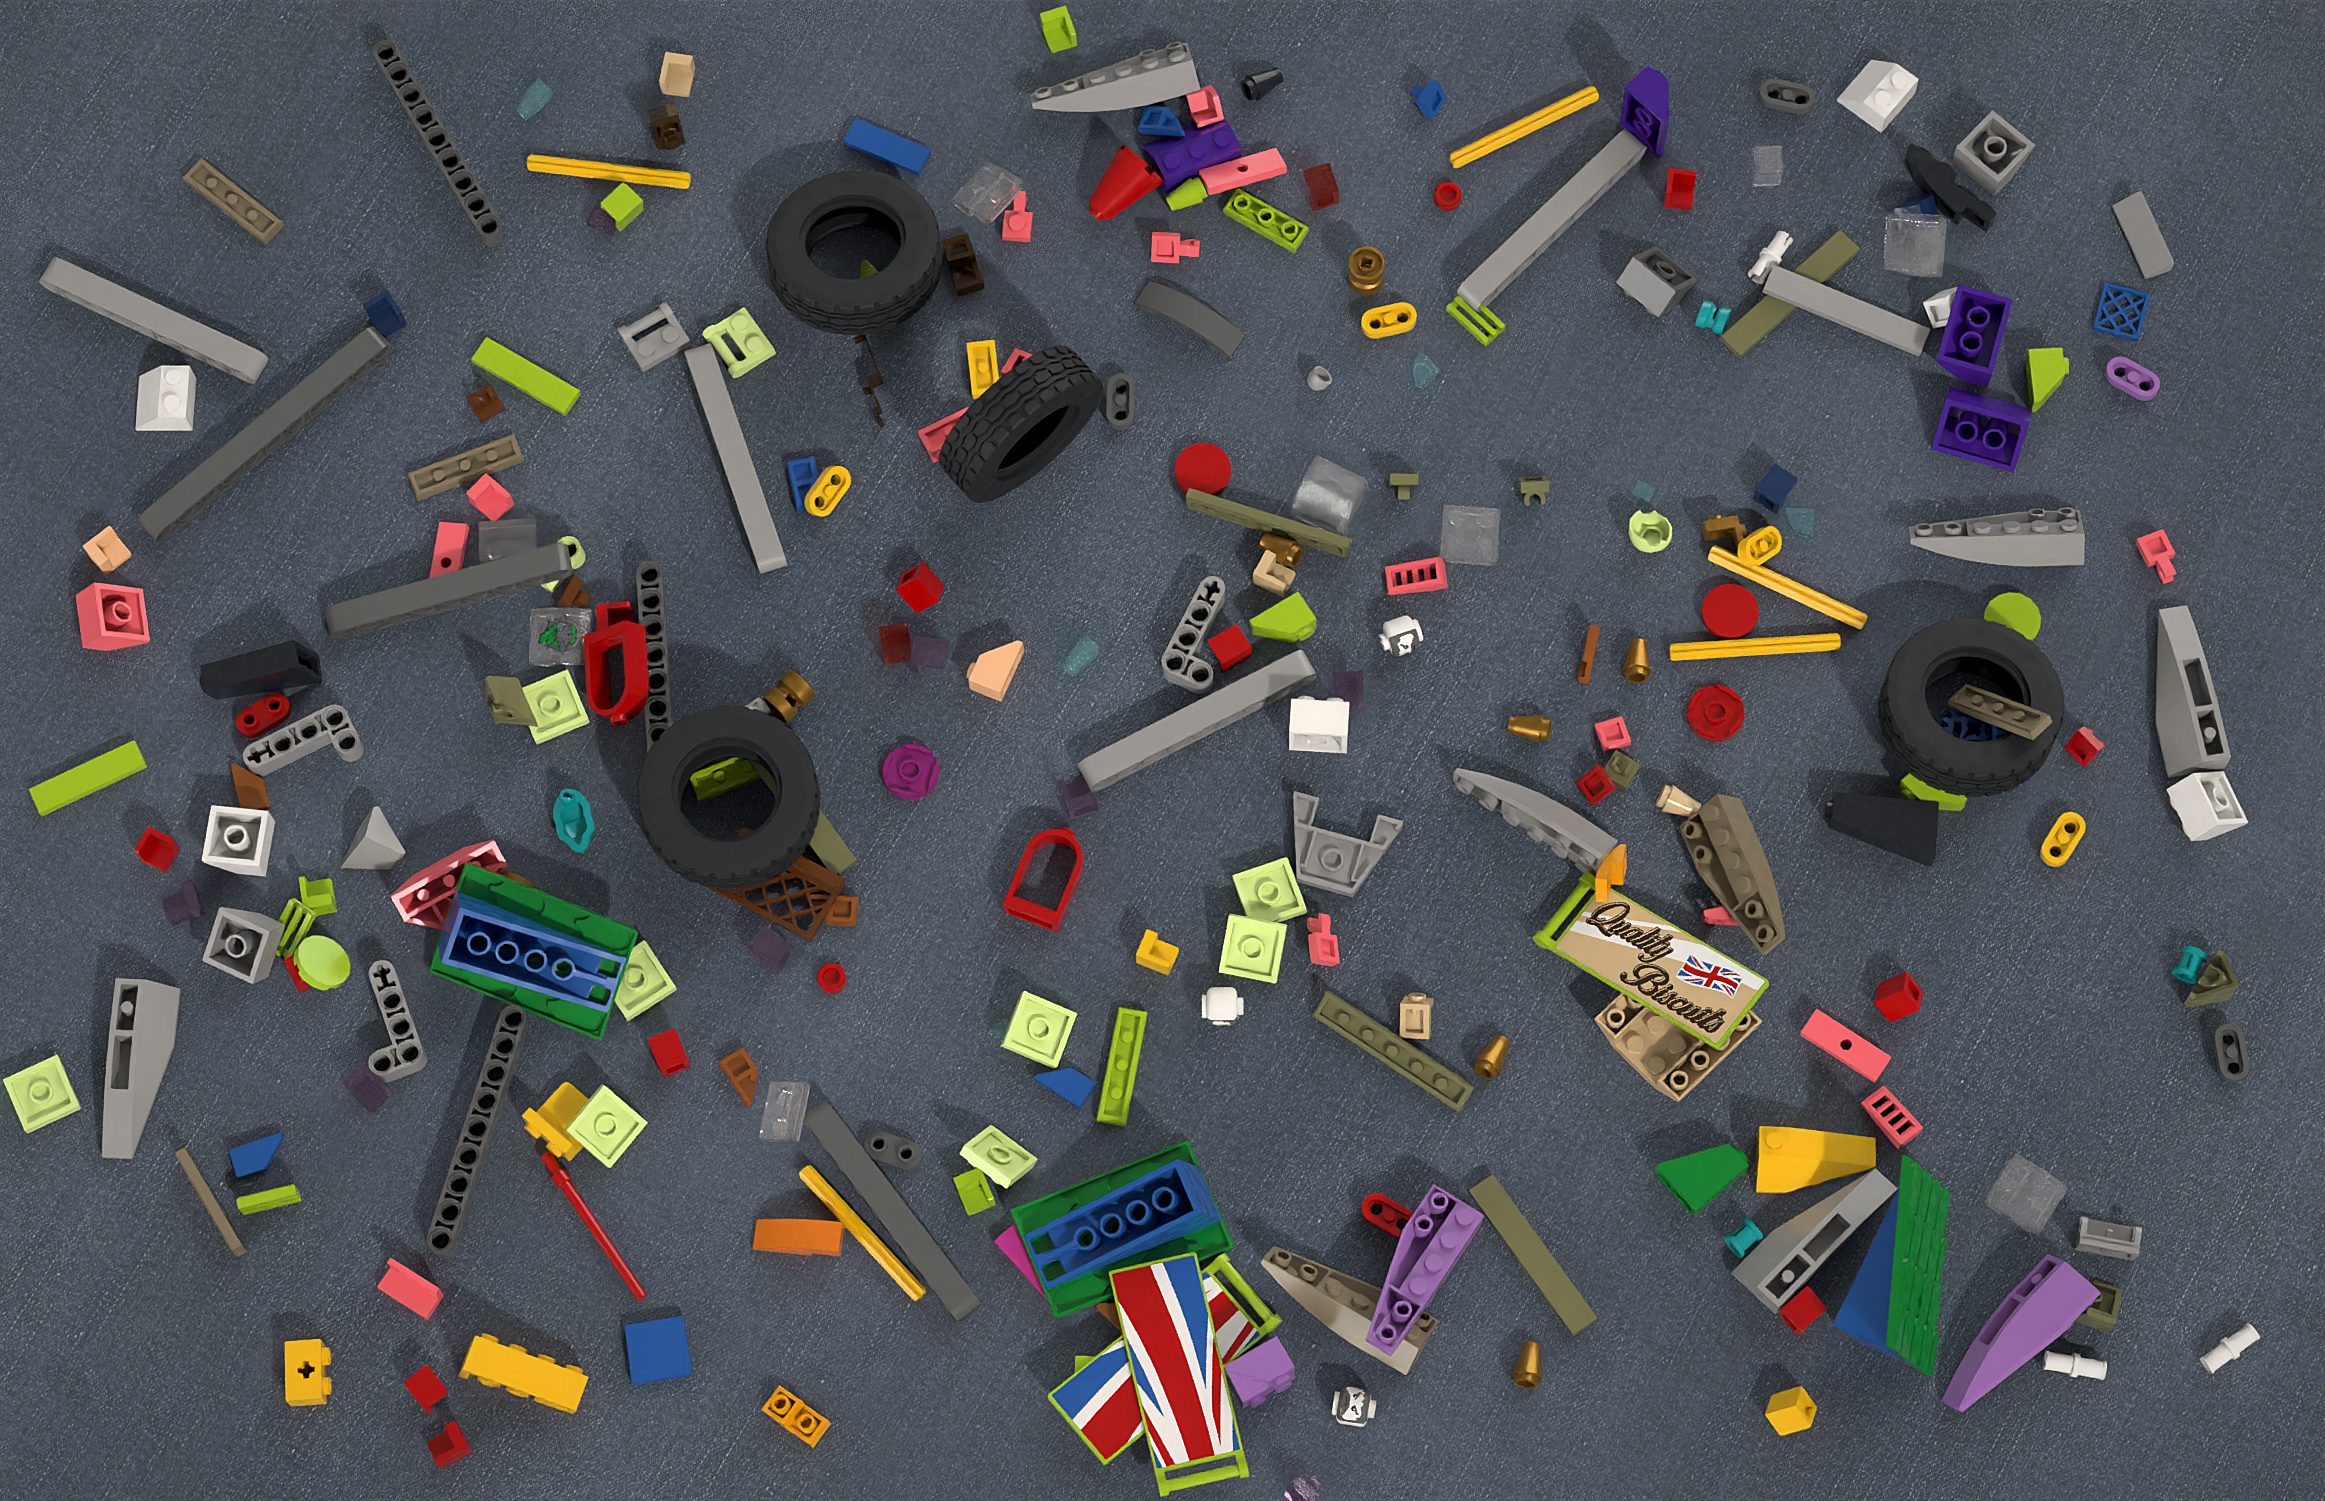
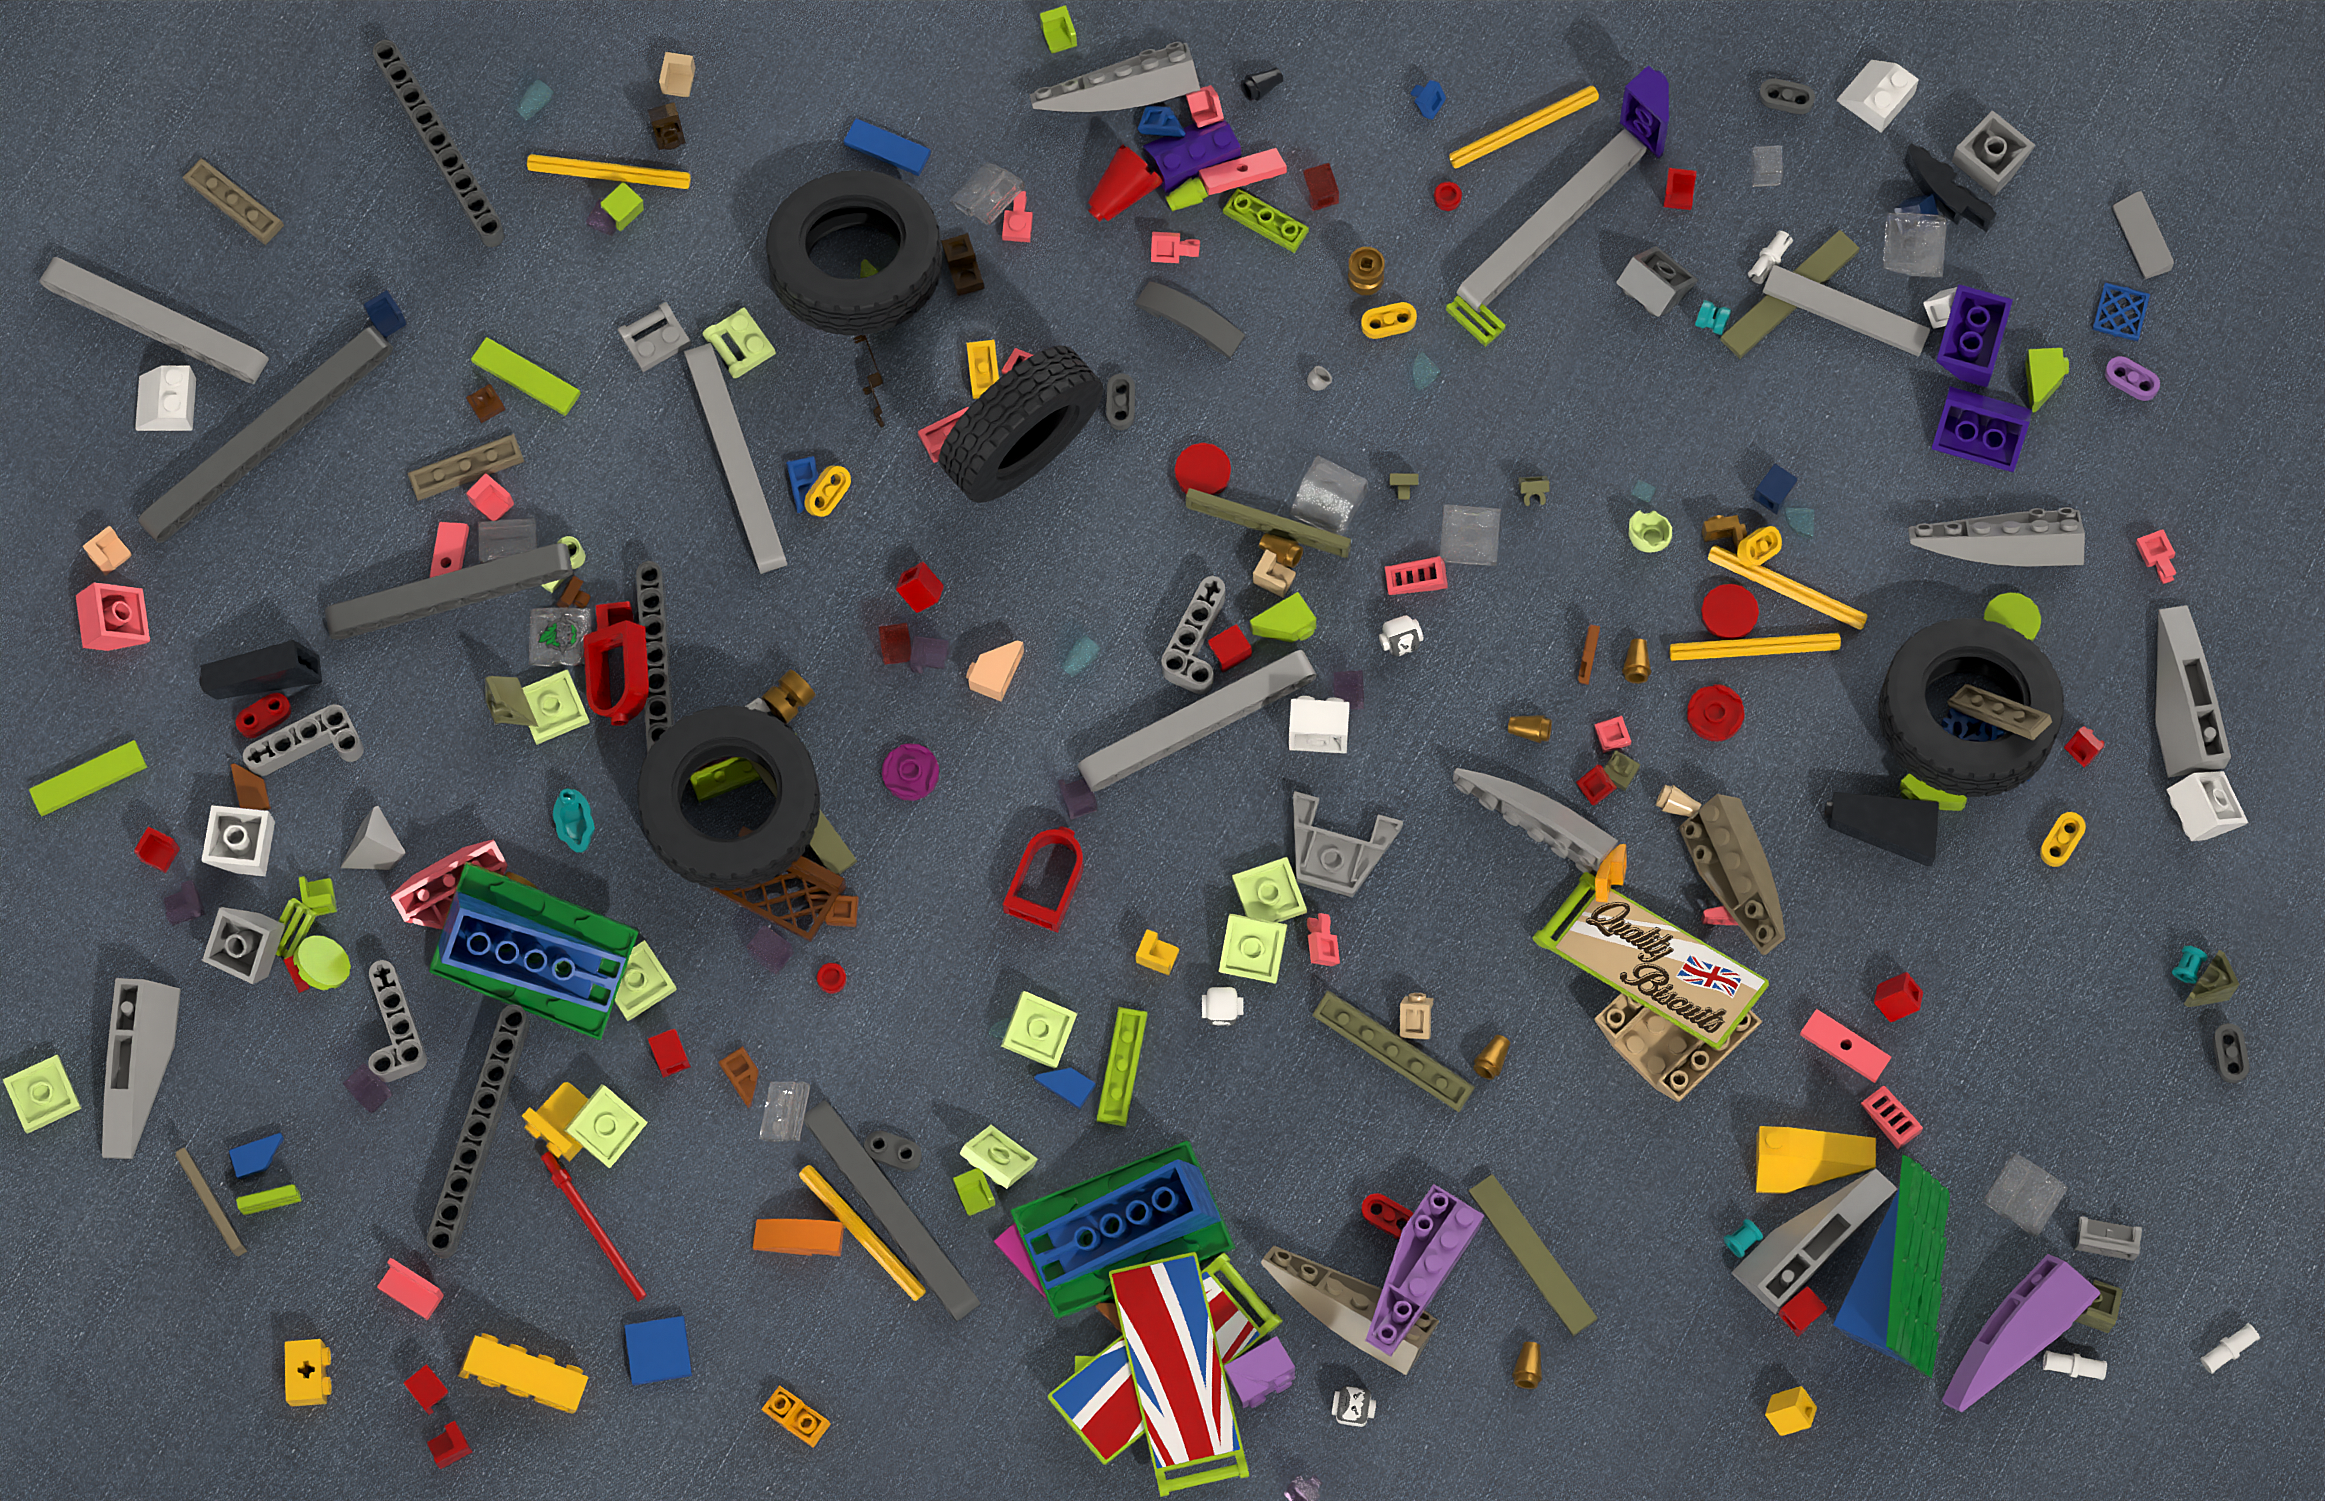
(1702, 1175): green slope -> none

